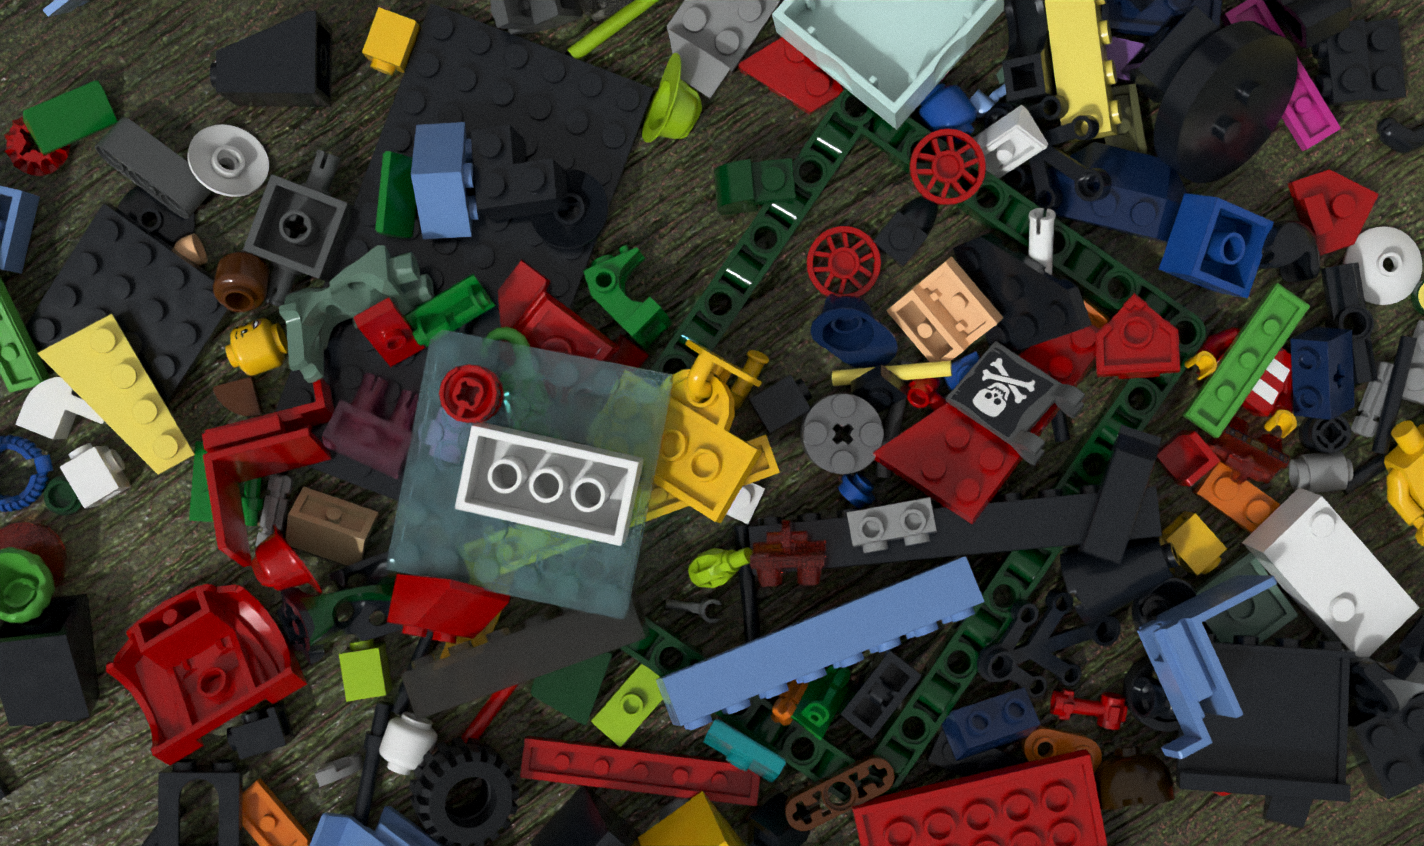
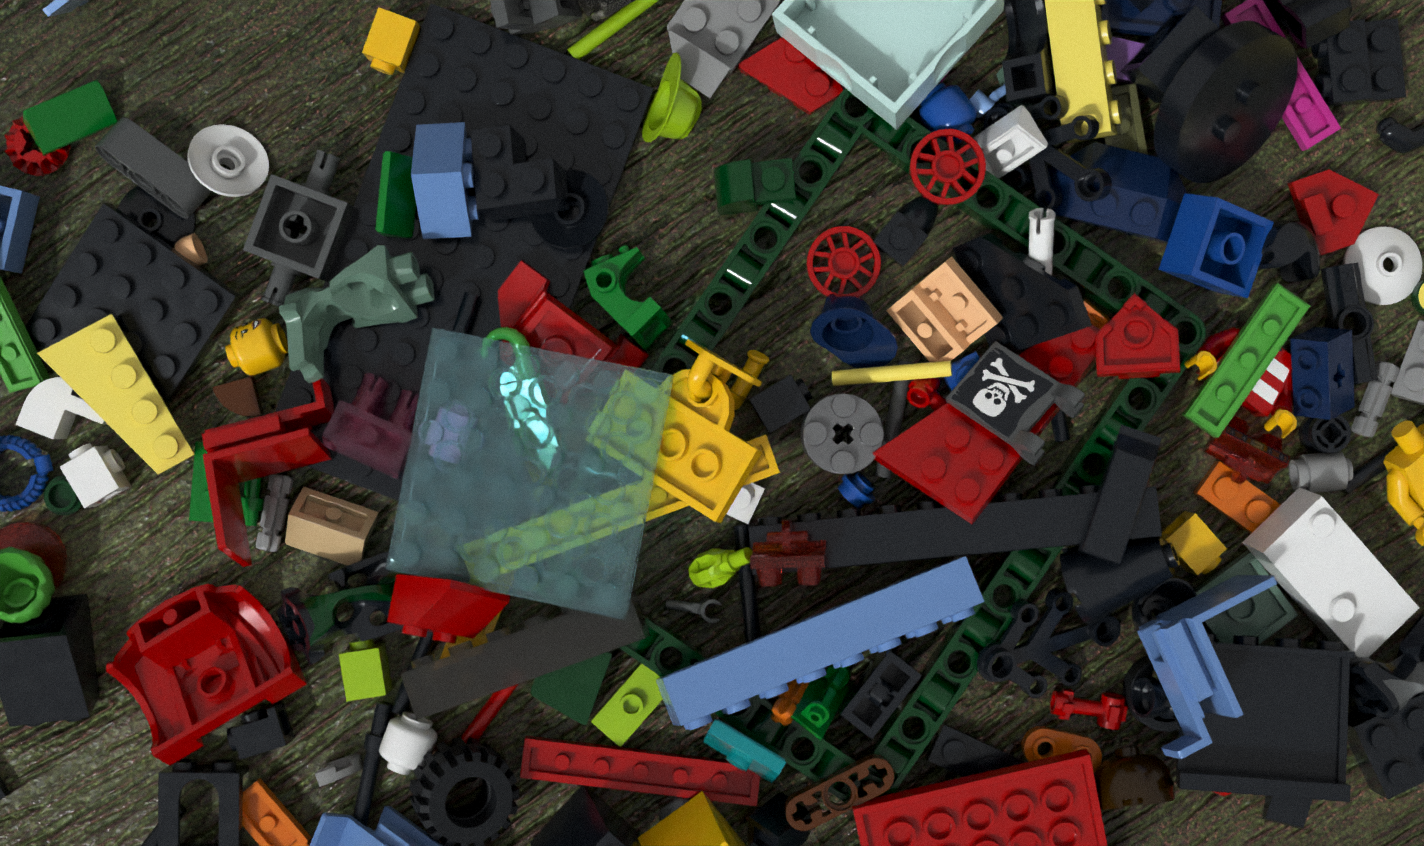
(241, 281): reddish brown head -> none
(278, 65): black slope -> none
(279, 565): red piece -> none
(388, 331): red plate -> none
(449, 309): green hinge -> none
(471, 393): red wheel -> none
(549, 483): white brick -> none
(879, 388): black plate -> none
(905, 520): light grey plate -> none
(990, 723): dark blue brick -> none
(1186, 458): red panel -> none
(1394, 394): black bar -> none

